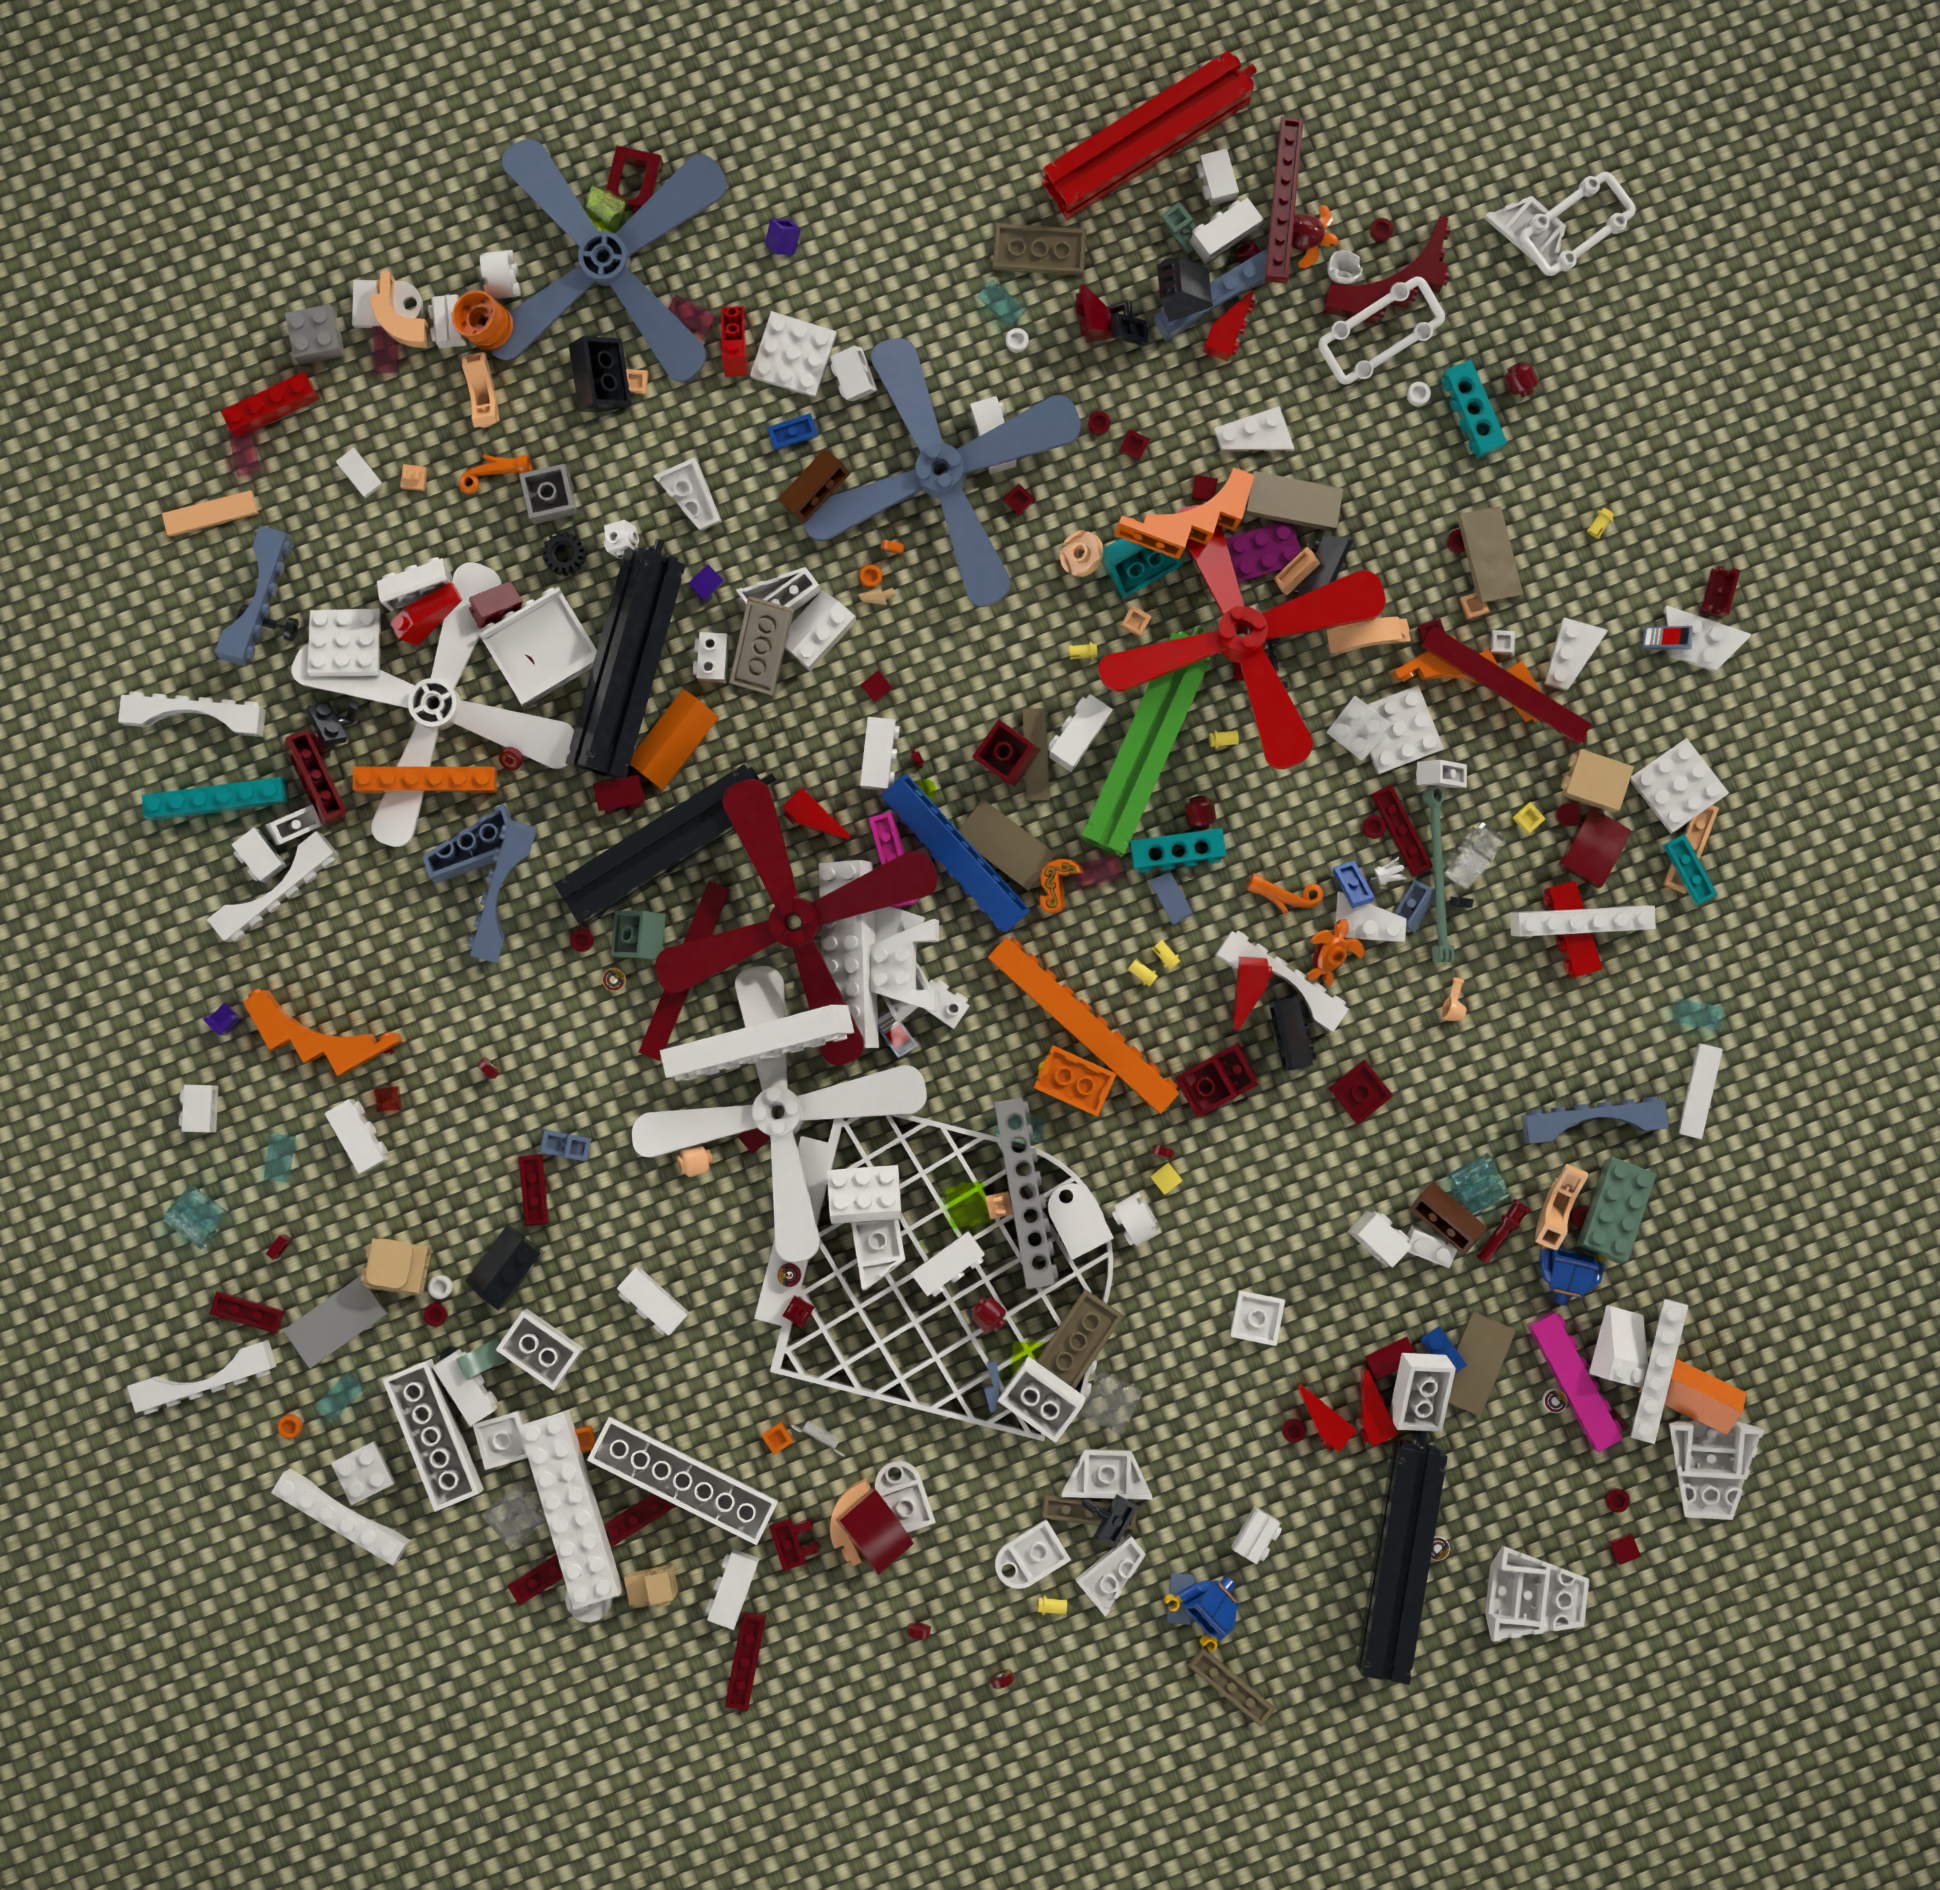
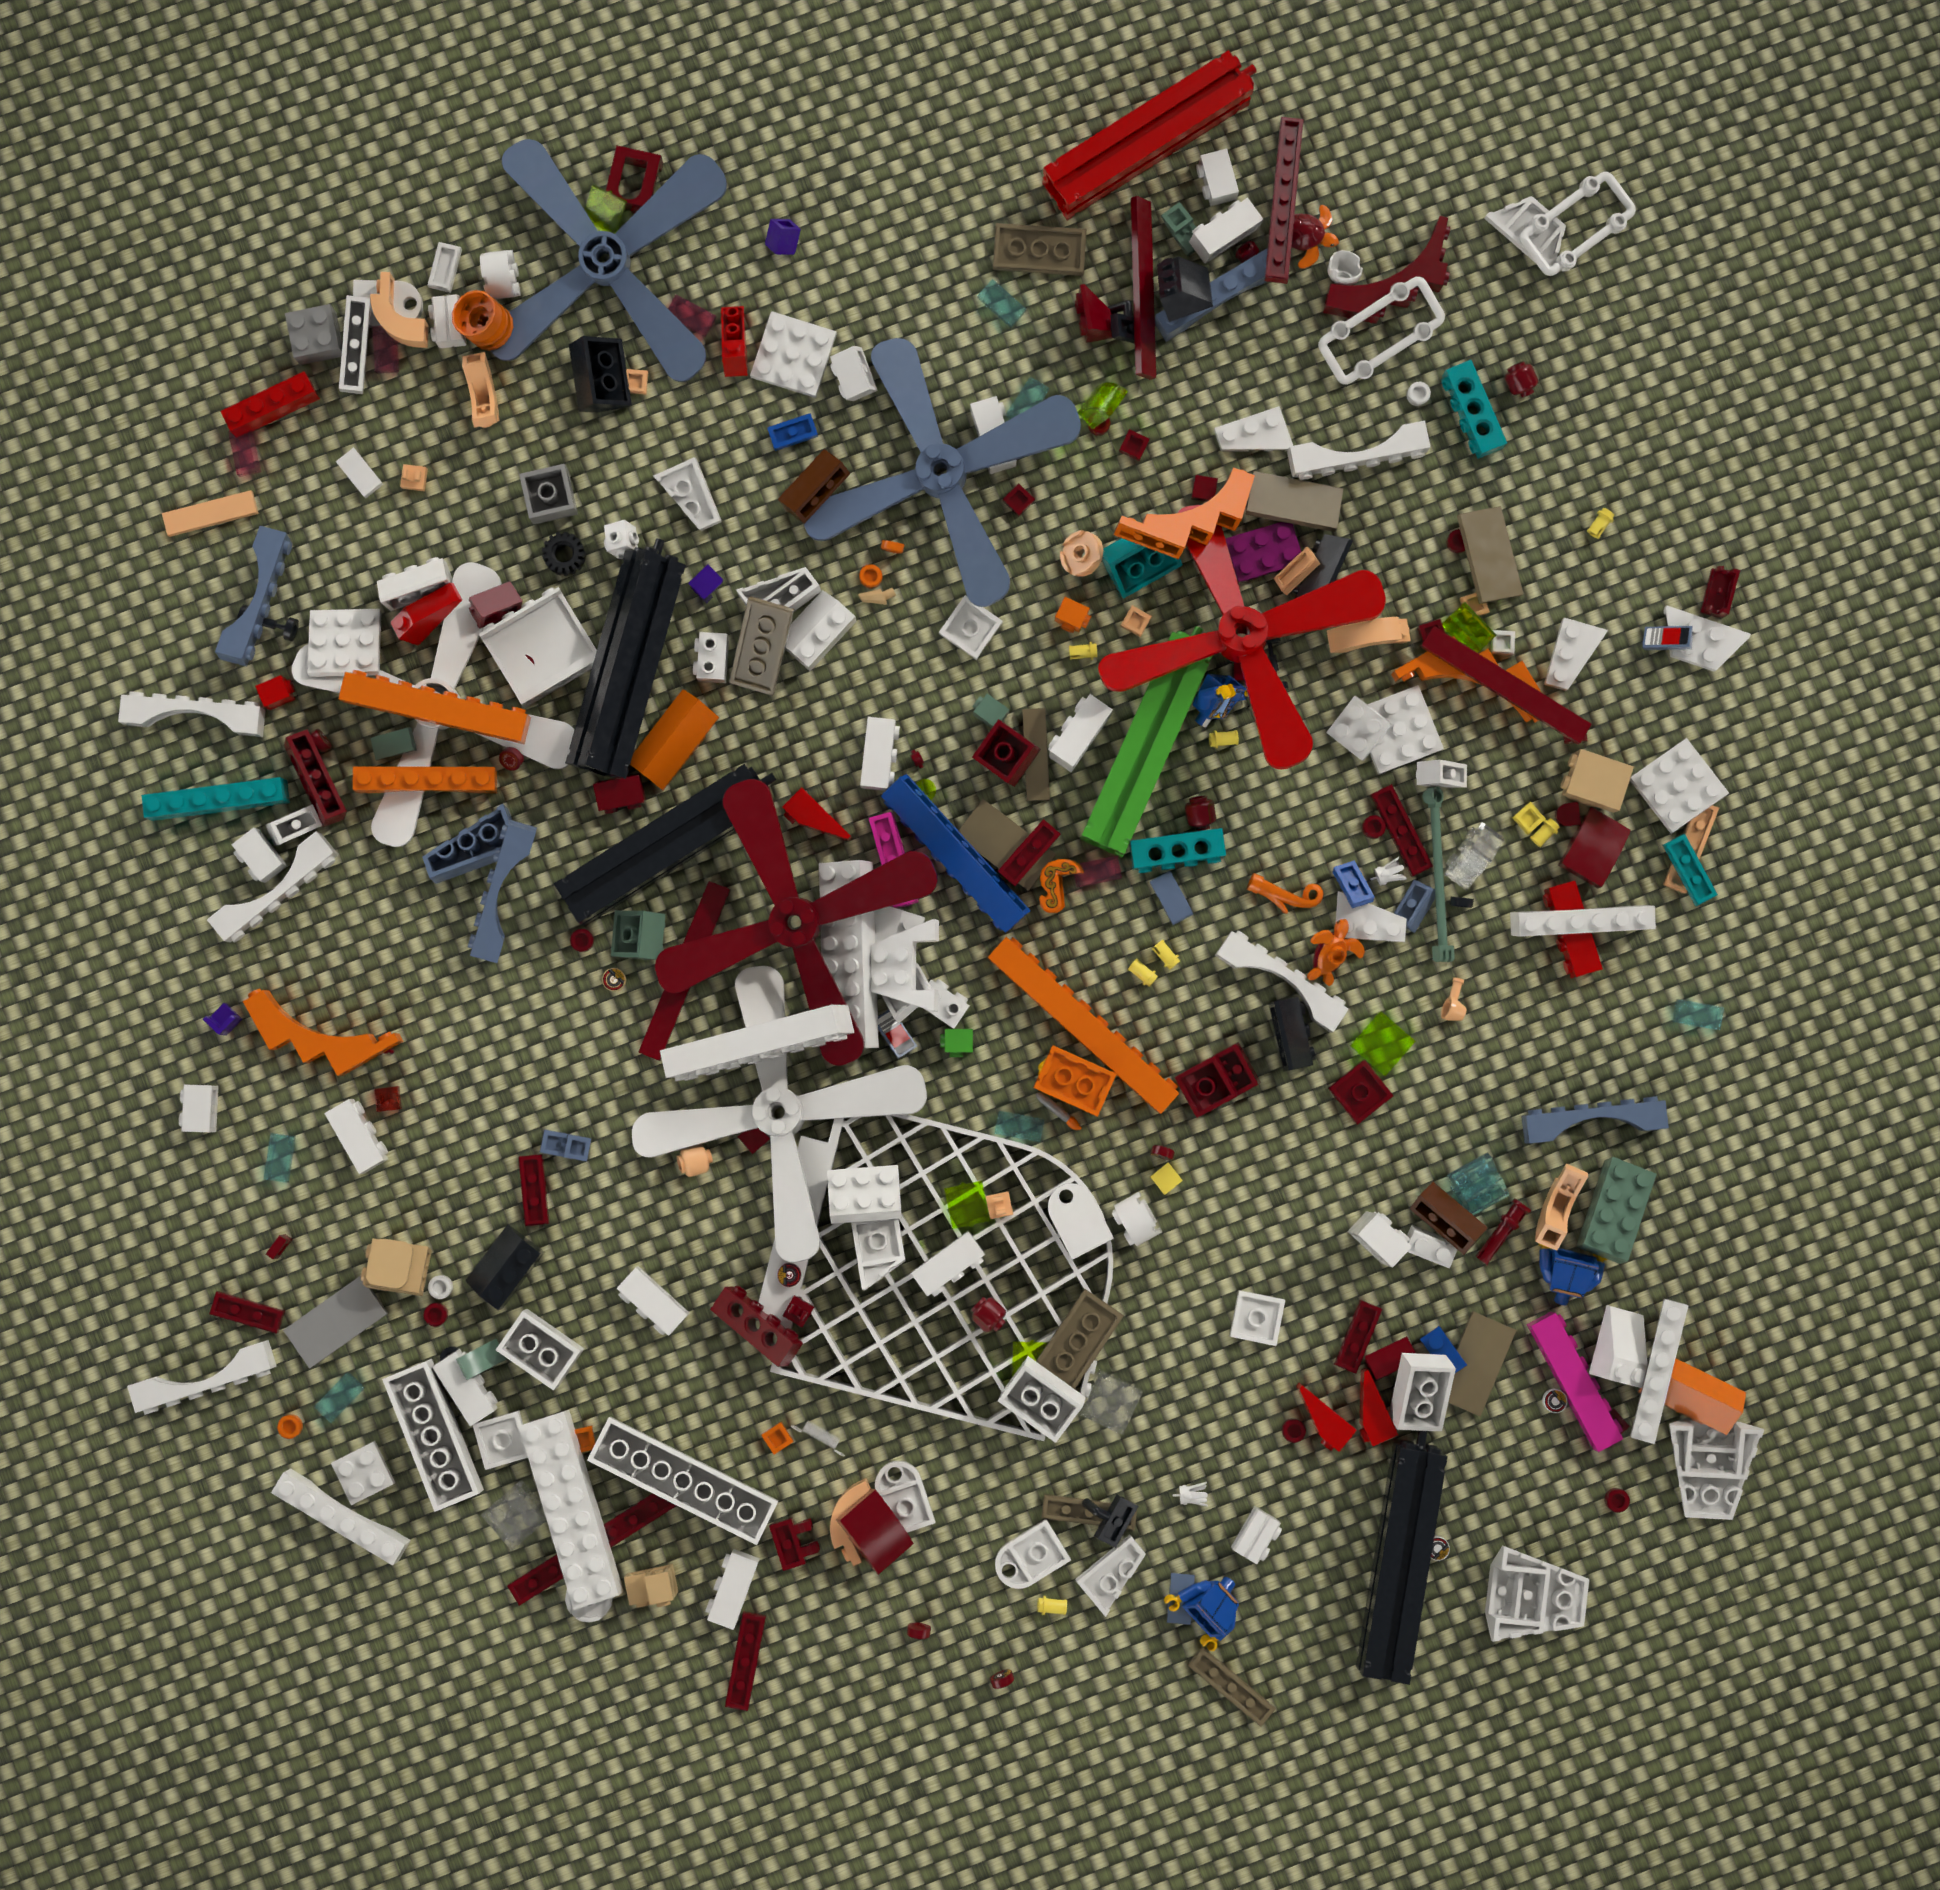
(195, 1216): clear light blue brick -> none
(276, 692): none -> red brick
(328, 724): black plate -> none
(354, 344): none -> white brick
(393, 743): none -> sand green slope
(434, 707): none -> orange brick
(444, 267): none -> white tile
(488, 1068): dark red tile -> none
(497, 466): orange plant -> none
(727, 1309): none -> dark red brick
(876, 686): dark red tile -> none
(957, 1041): none -> bright green brick
(970, 627): none -> white plate
(989, 710): none -> sand green brick
(992, 1391): sand blue slope -> none
(1017, 340): white tile -> none
(1029, 396): none -> clear light blue tile
(1029, 852): none -> dark red plate
(1033, 1277): light grey brick -> none
(1058, 1111): none -> light grey piece
(1072, 615): none -> orange brick
(1102, 403): none -> clear neon green brick
(1105, 1474): white wing -> none
(1143, 288): none -> dark red tile
(1188, 1494): none -> white piece
(1217, 697): none -> blue torso
(1224, 332): red slope -> none
(1250, 986): red slope -> none
(1313, 459): none -> white arch
(1358, 1336): none -> dark red tile
(1381, 230): dark red tile -> none
(1382, 1043): none -> clear neon green tile
(1468, 628): none -> clear neon green brick
(1545, 832): none -> light yellow pin
(1578, 1215): dark red tile -> none
(1625, 1549): dark red tile -> none
(1700, 1091): white tile -> none

